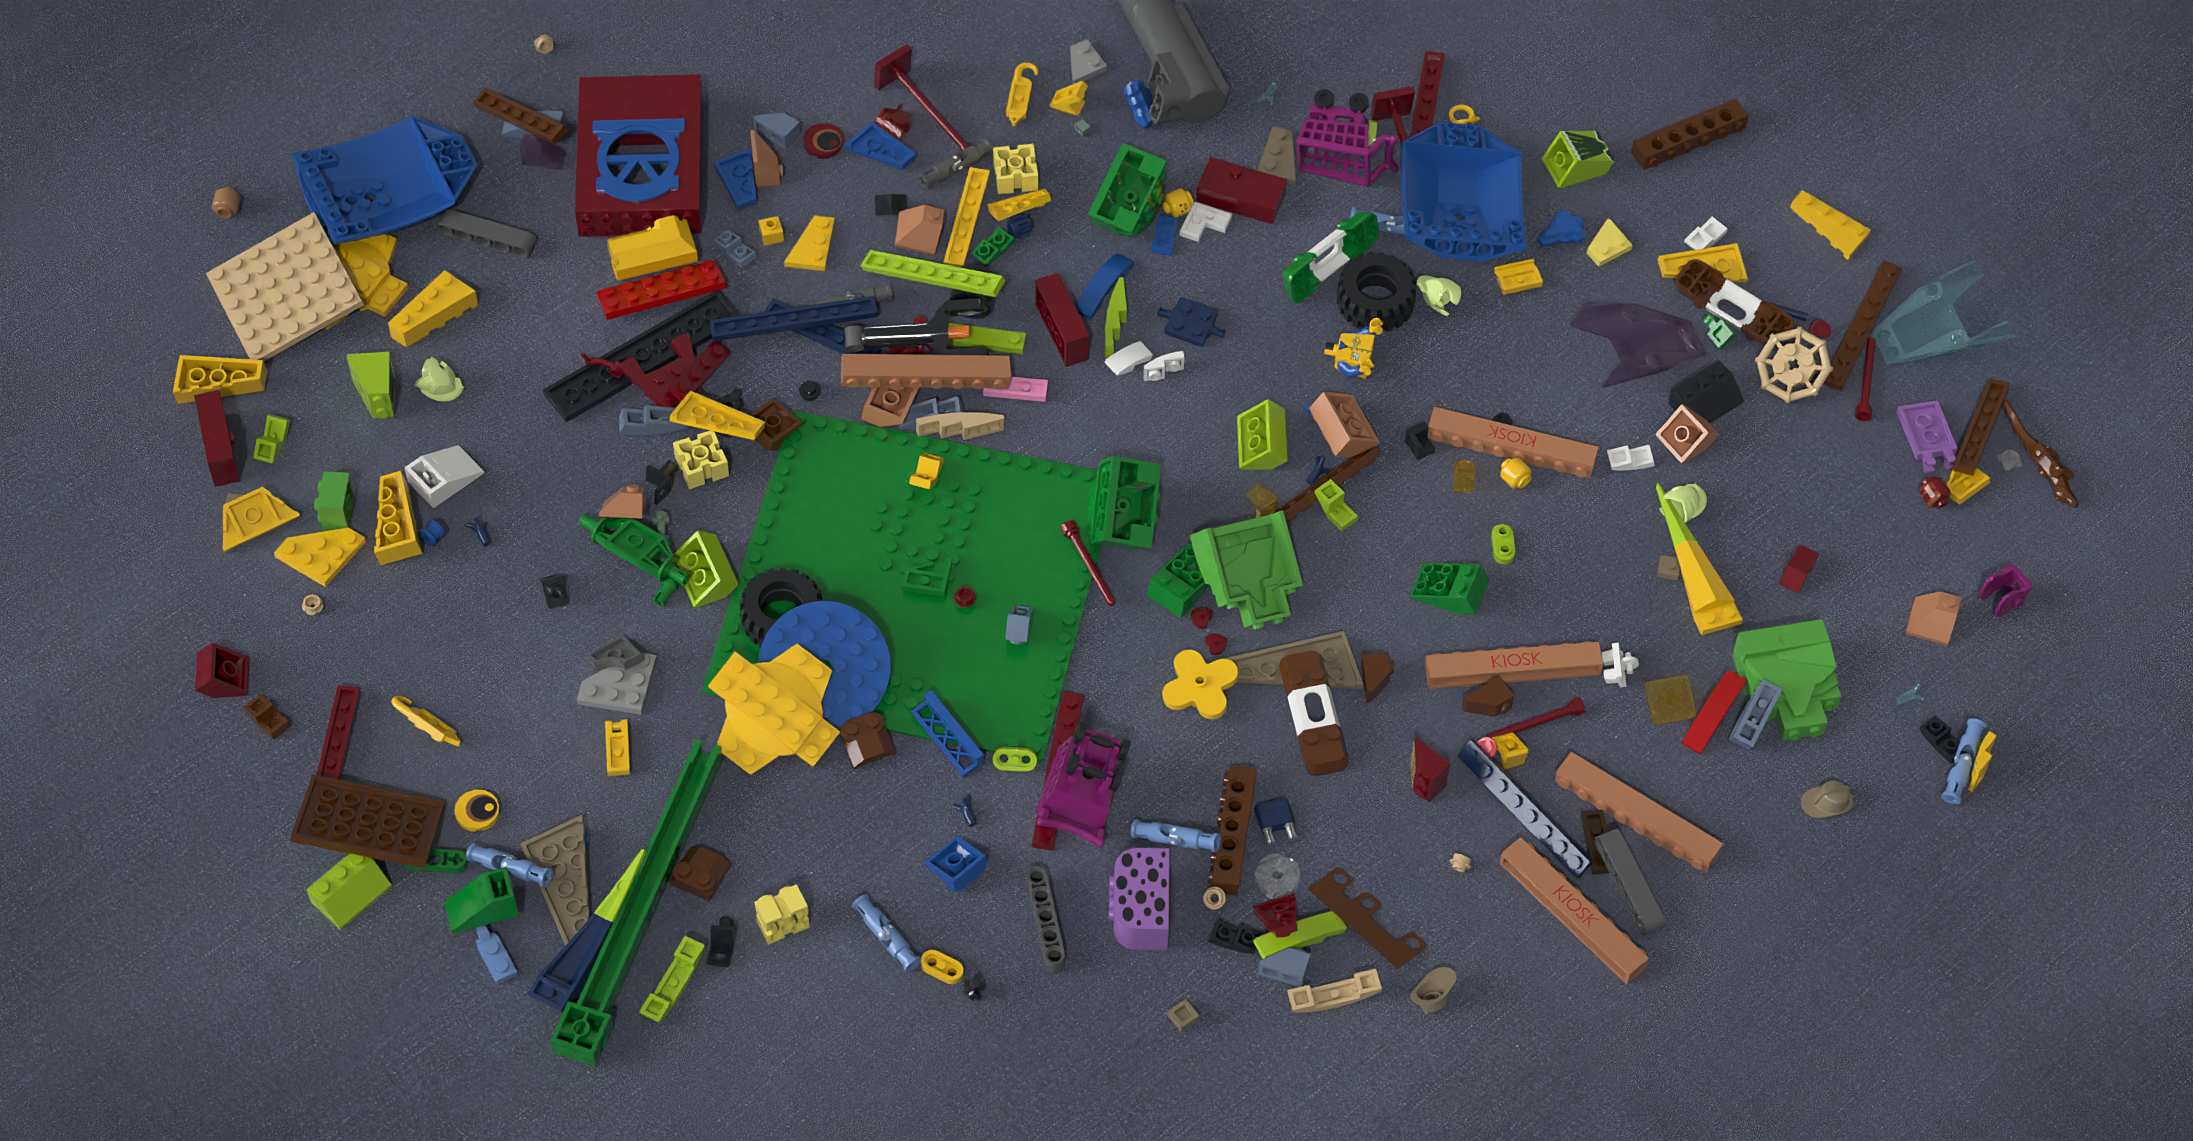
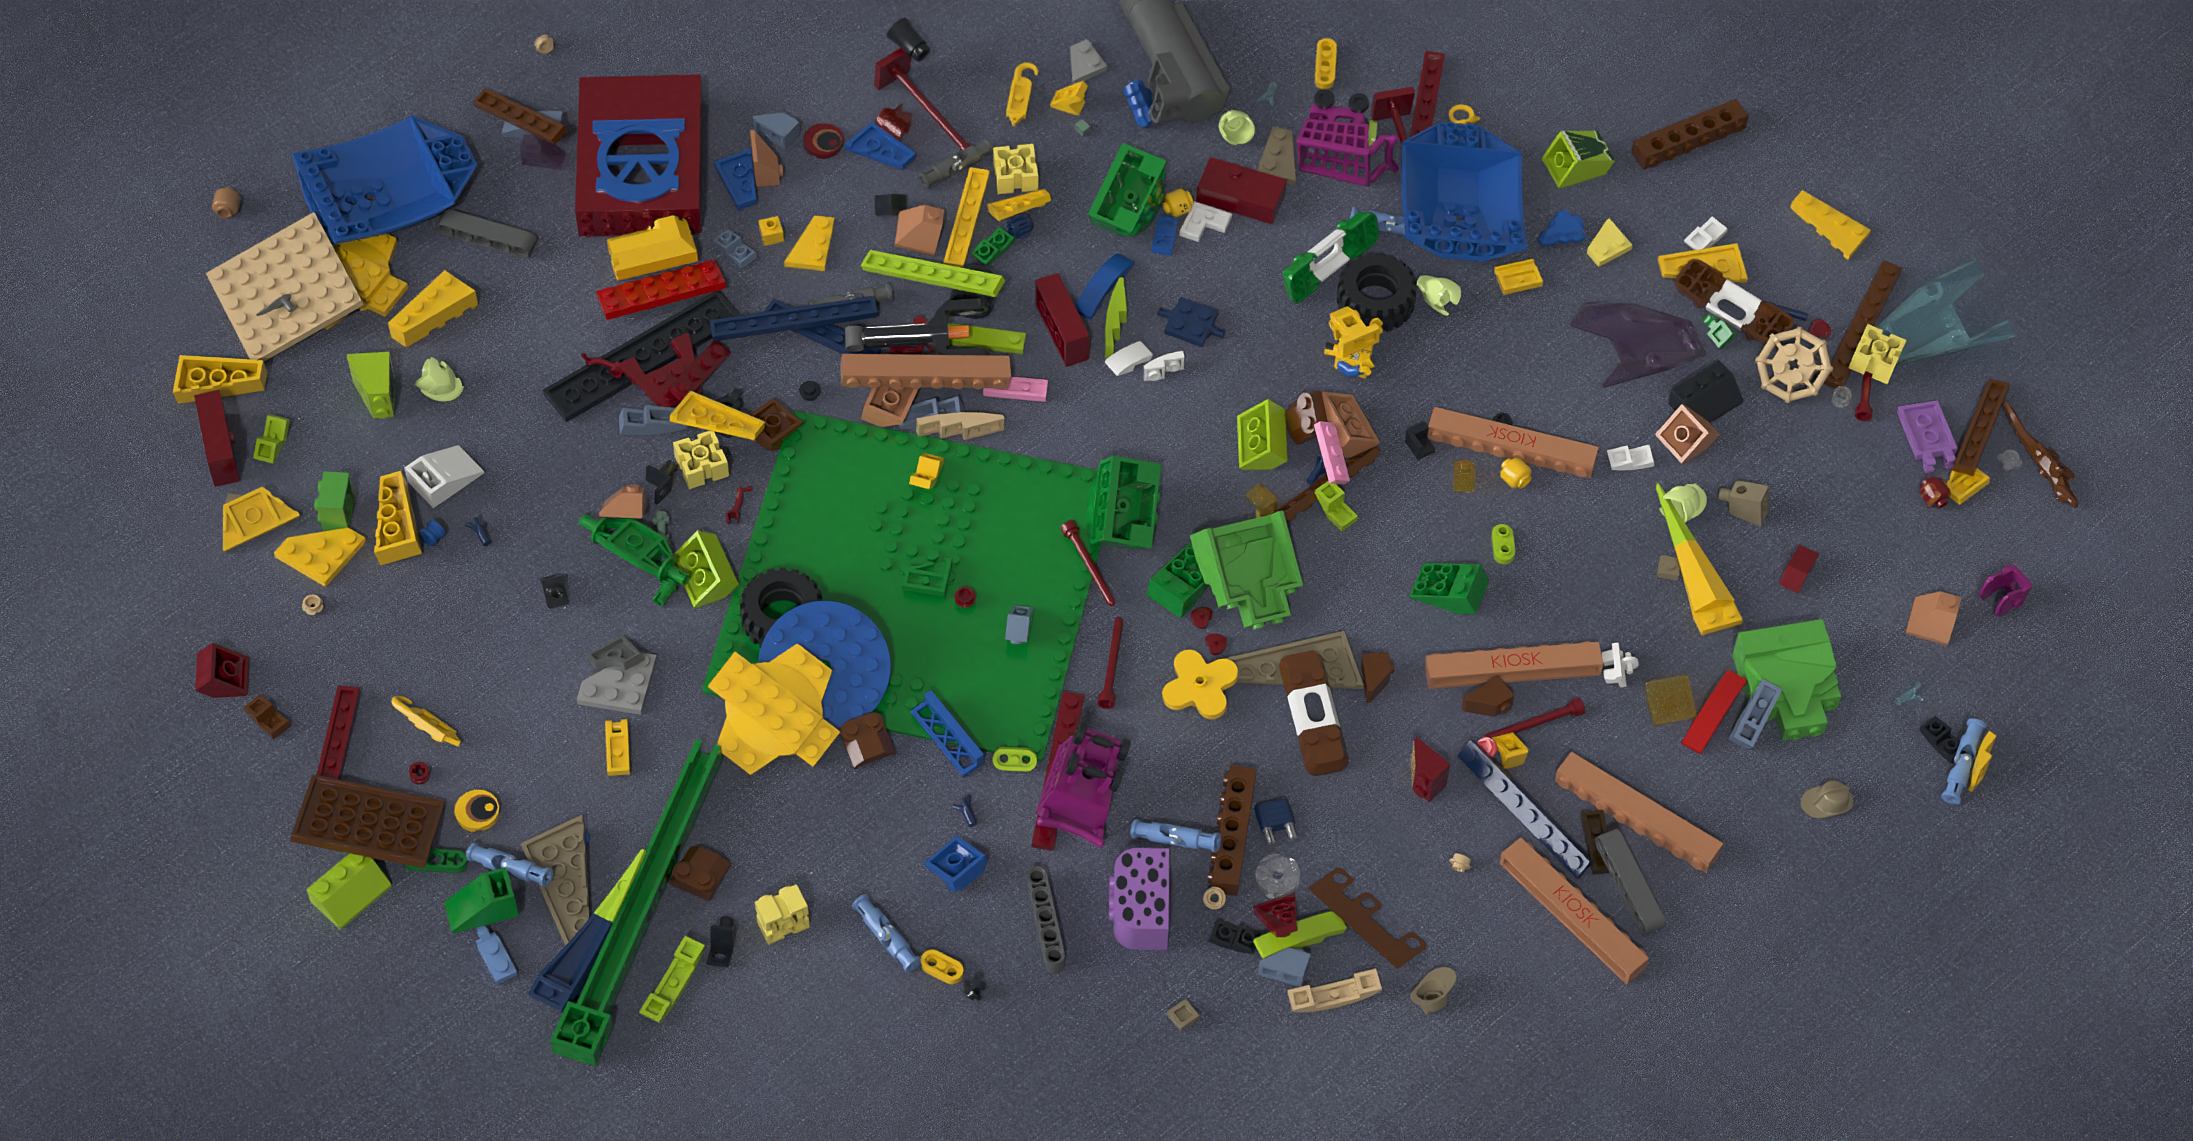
(278, 303): none -> dark grey bar
(413, 773): none -> dark red bush
(739, 498): none -> dark red piece
(908, 39): none -> black plant
(1106, 698): none -> dark red piece
(1236, 127): none -> yellowish green helmet
(1303, 415): none -> reddish brown slope
(1325, 63): none -> yellow plate
(1332, 452): none -> bright pink plate
(1348, 323): none -> yellow tile
(1747, 501): none -> dark tan torso
(1844, 392): none -> clear bush
(1877, 354): none -> light yellow brick

